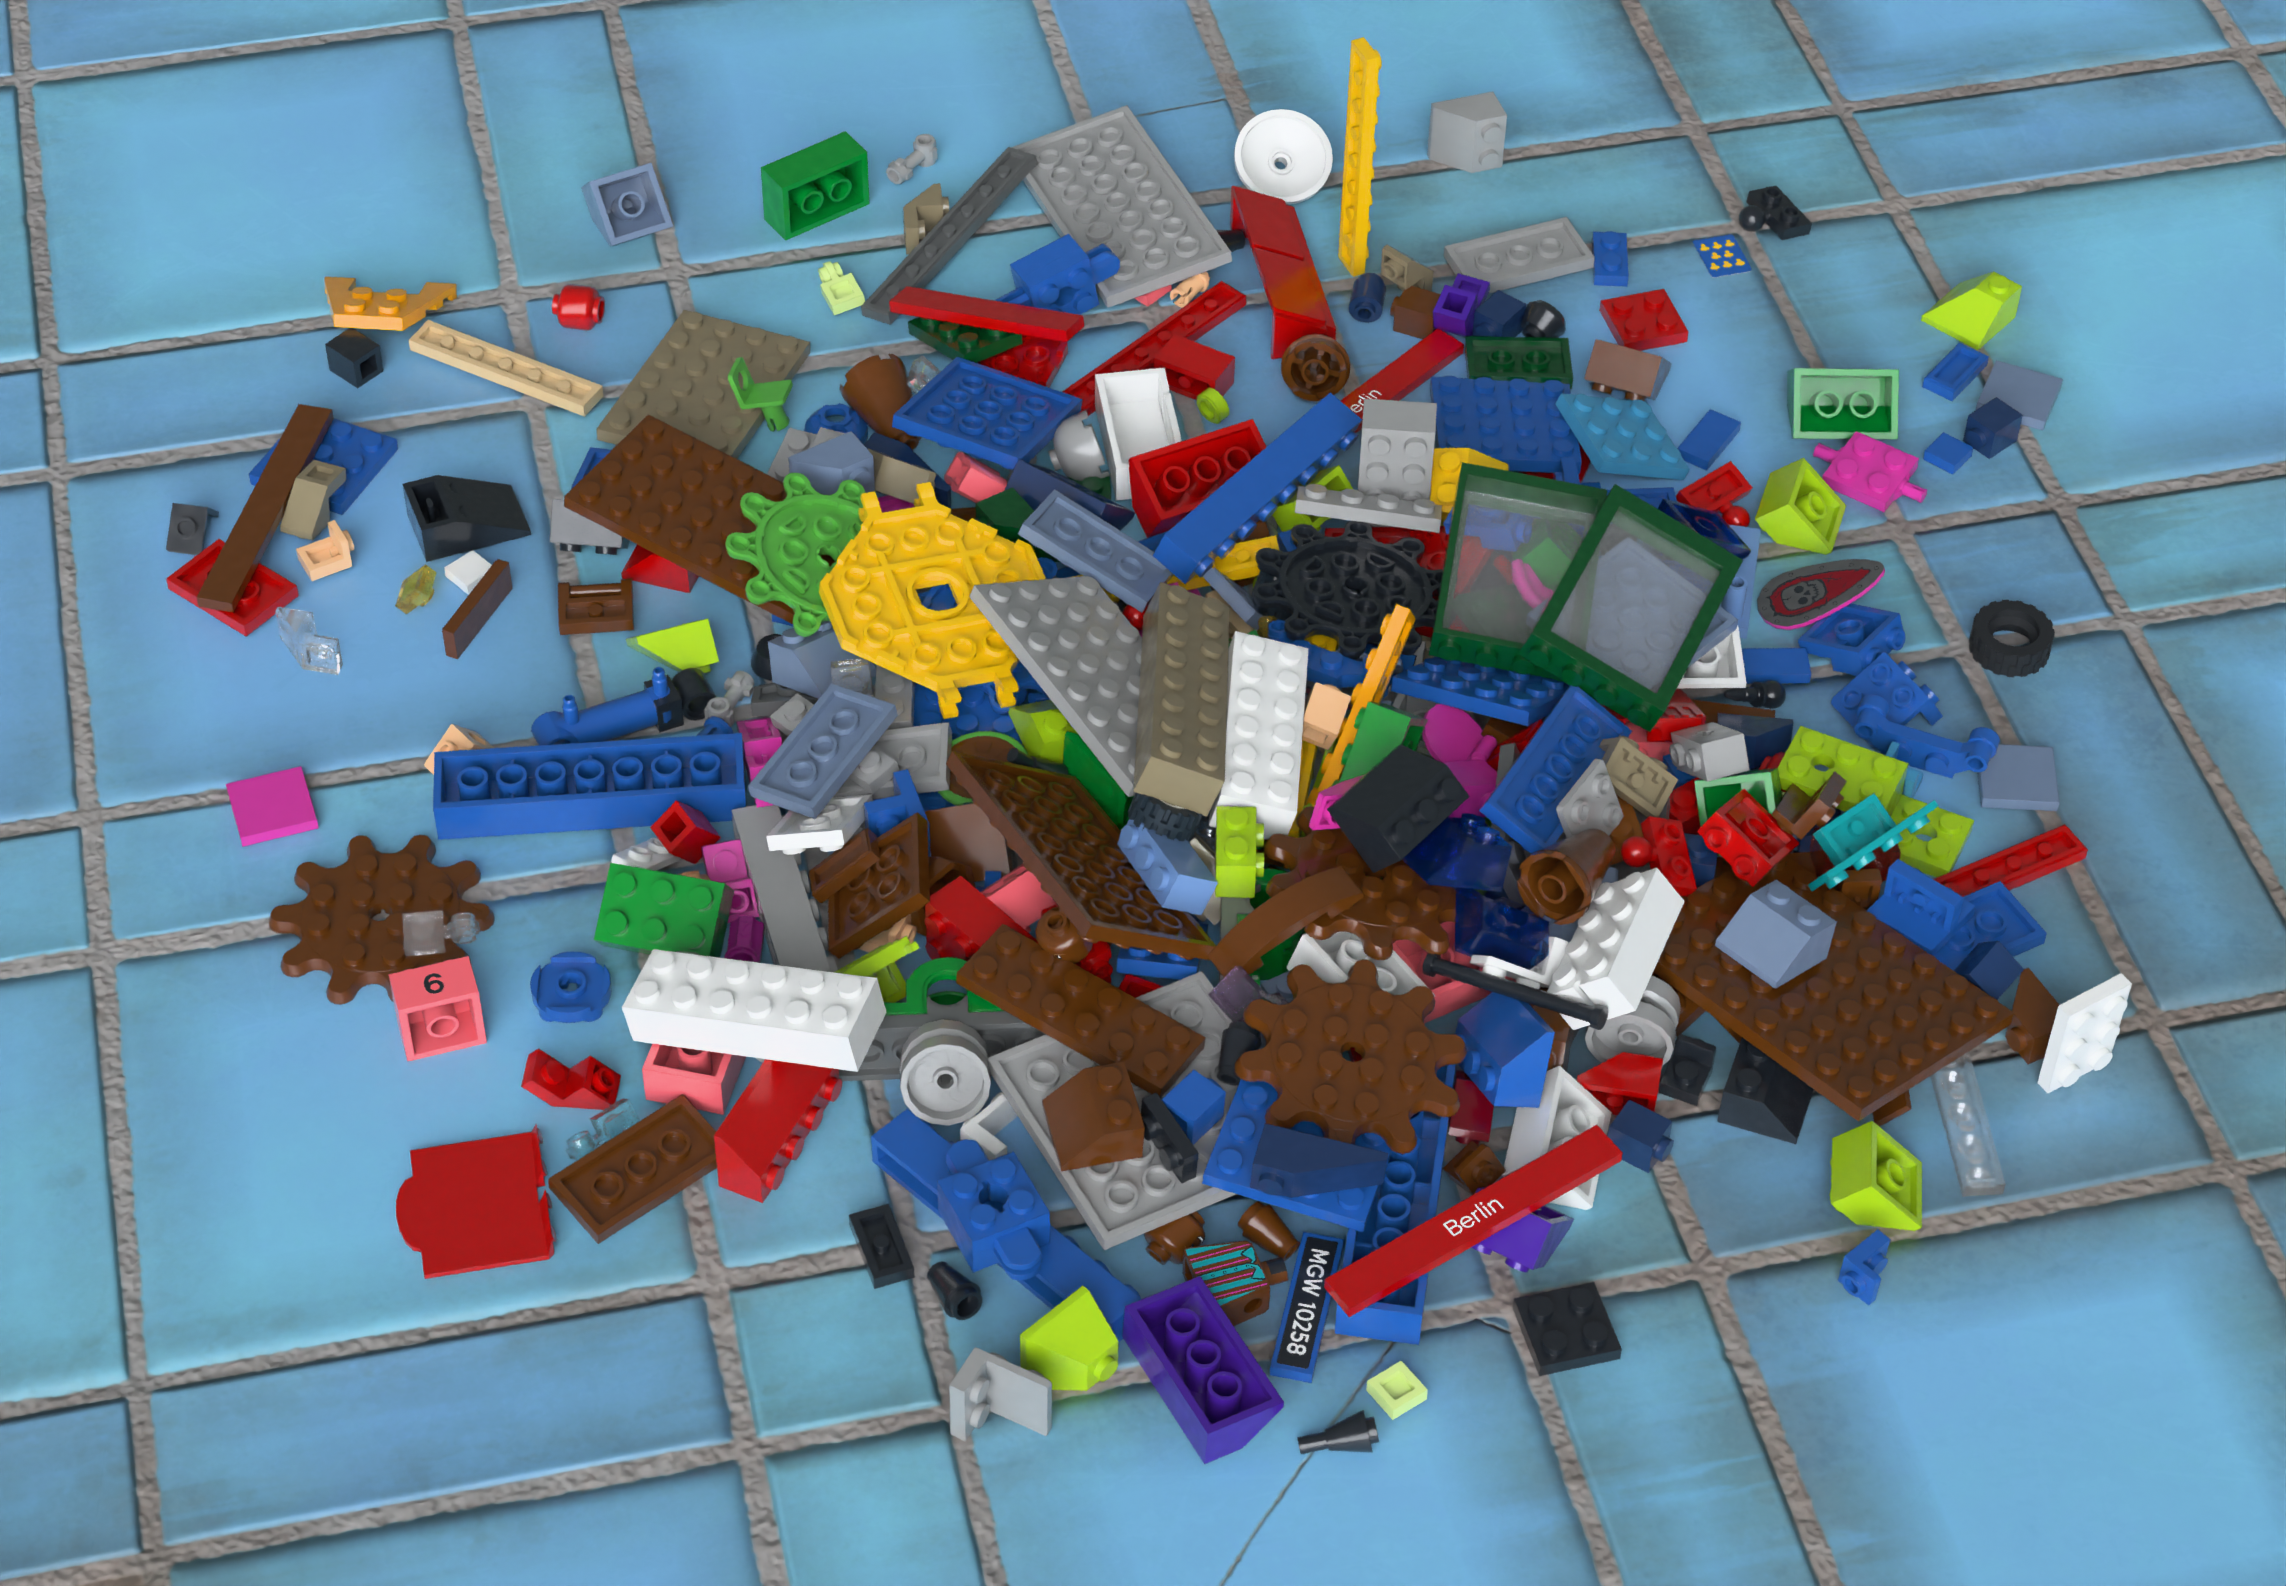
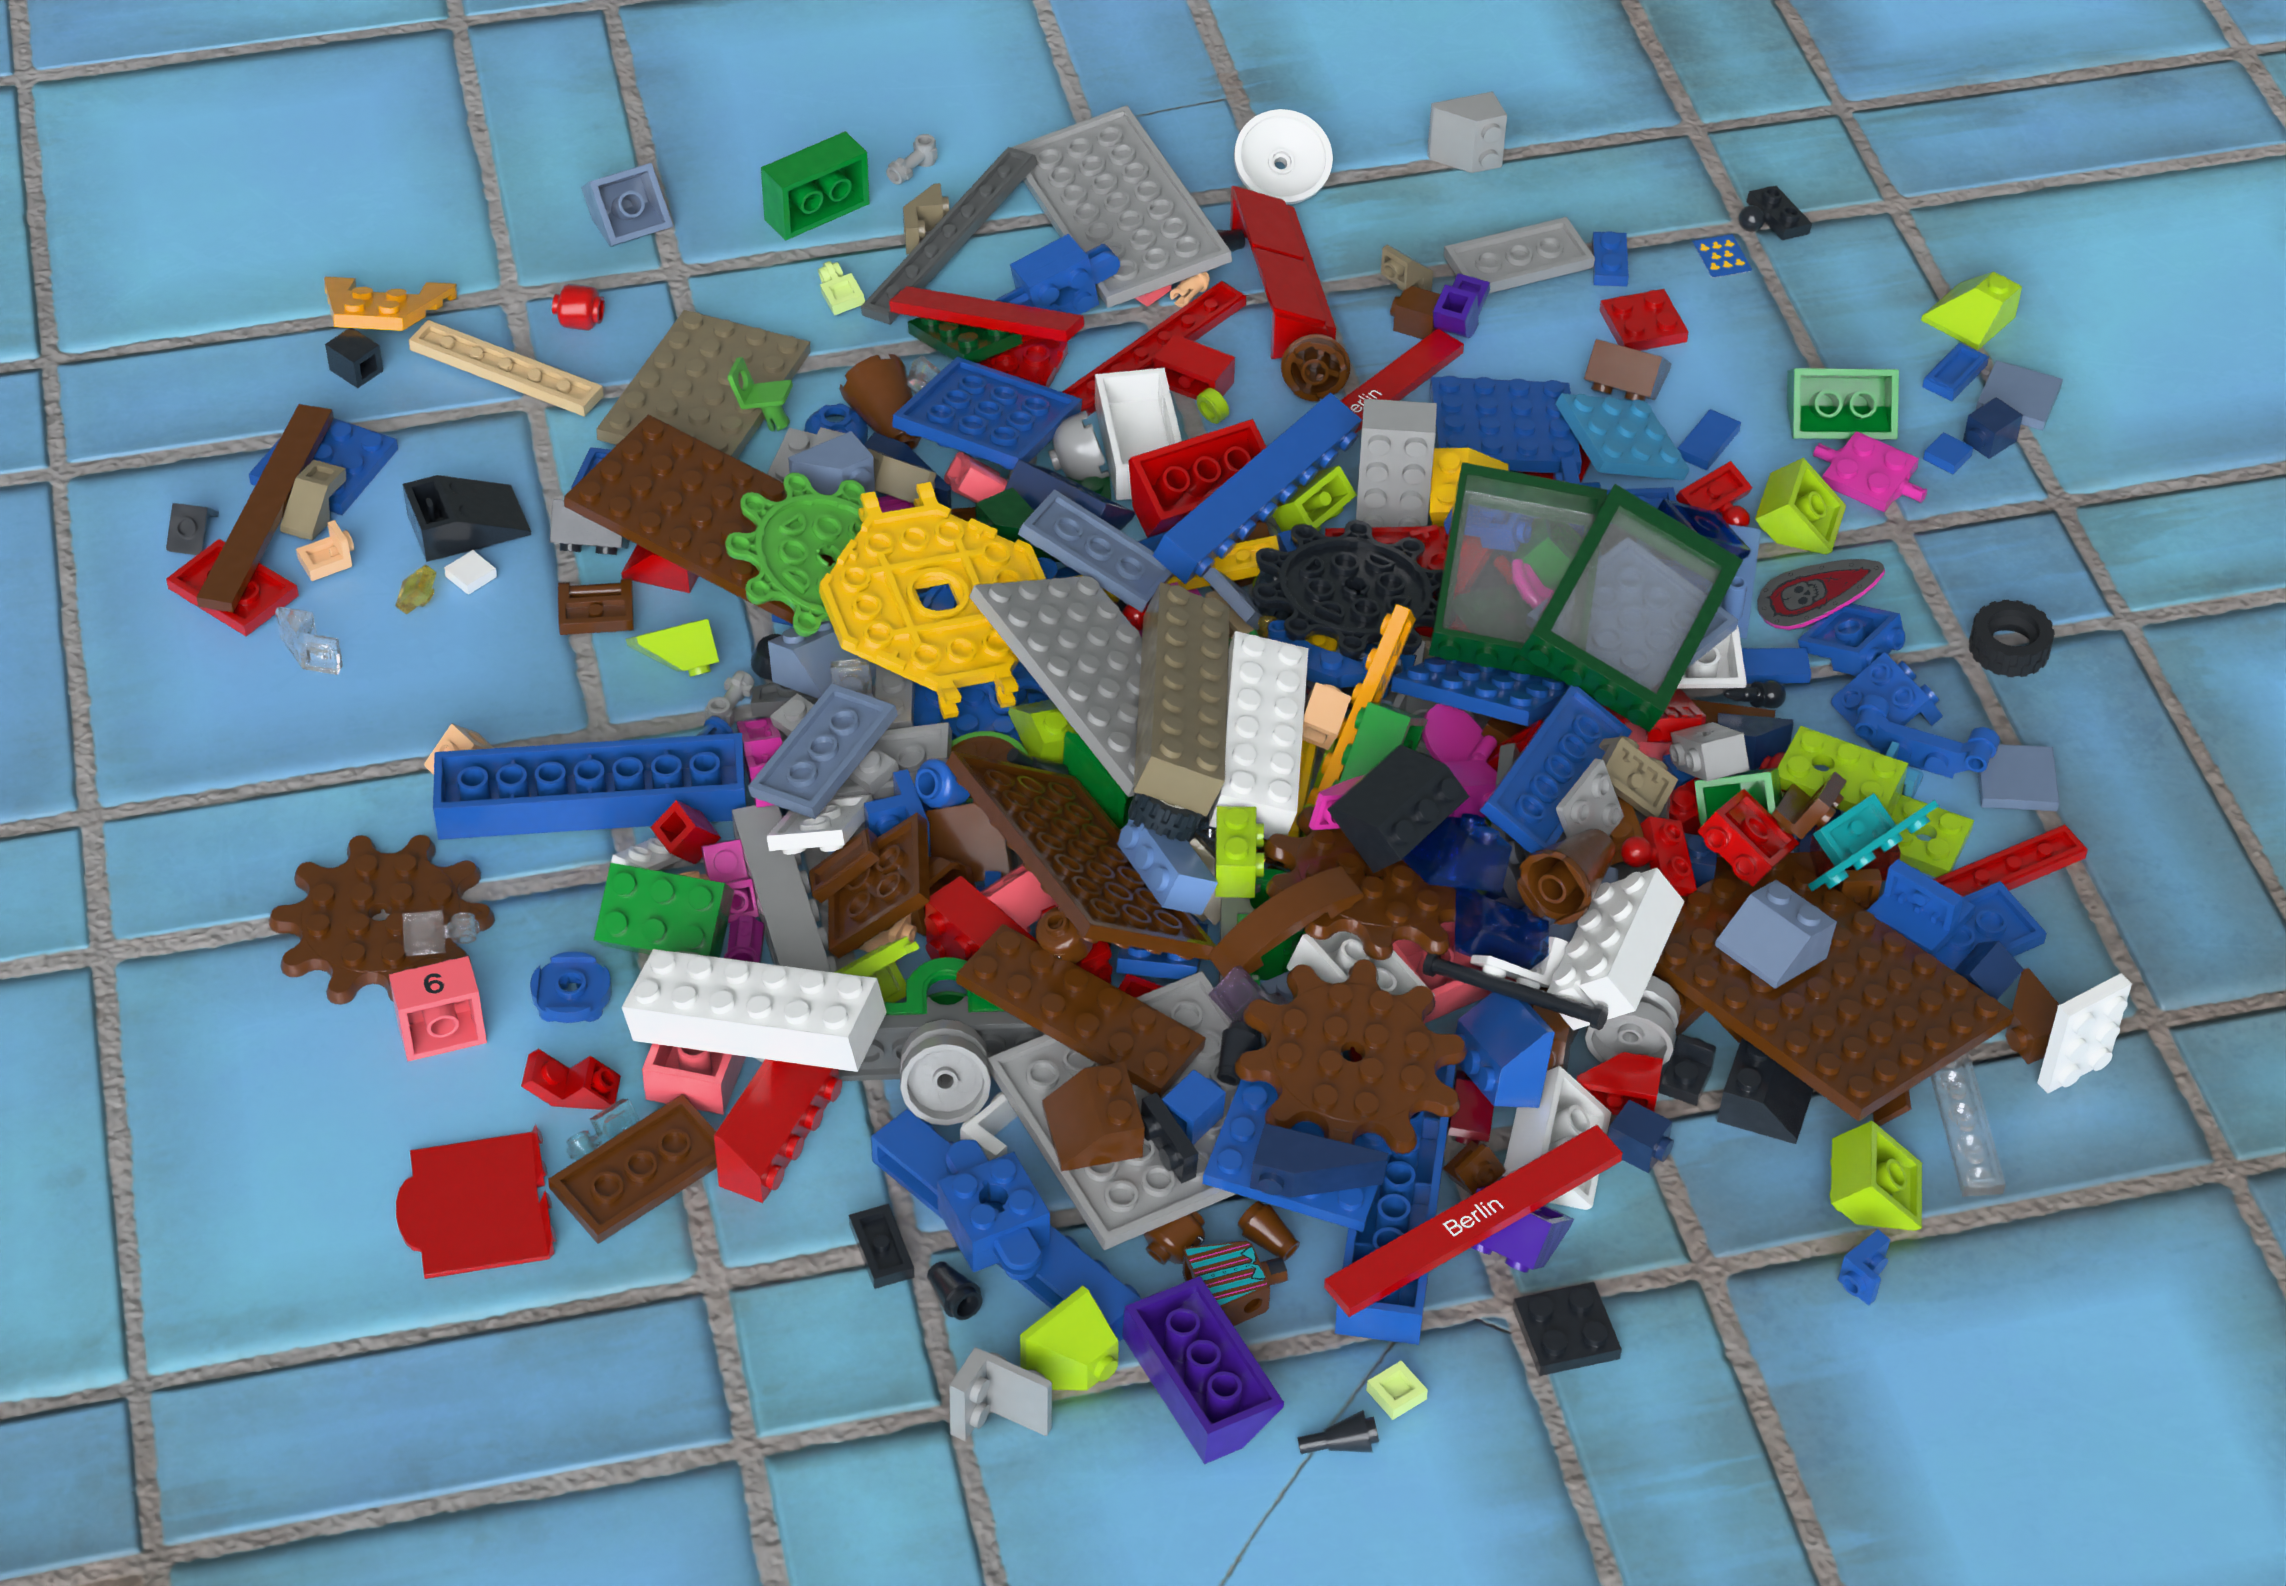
(272, 806): dark pink tile -> none
(477, 609): tile -> none
(658, 705): blue piece -> none
(938, 785): none -> blue head
(1306, 1308): tile -> none
(1358, 155): yellow plate -> none
(1367, 298): dark blue brick -> none
(1380, 510): light grey plate -> none
(1499, 316): dark blue brick -> none
(1519, 358): dark green plate -> none
(1542, 320): black cone -> none

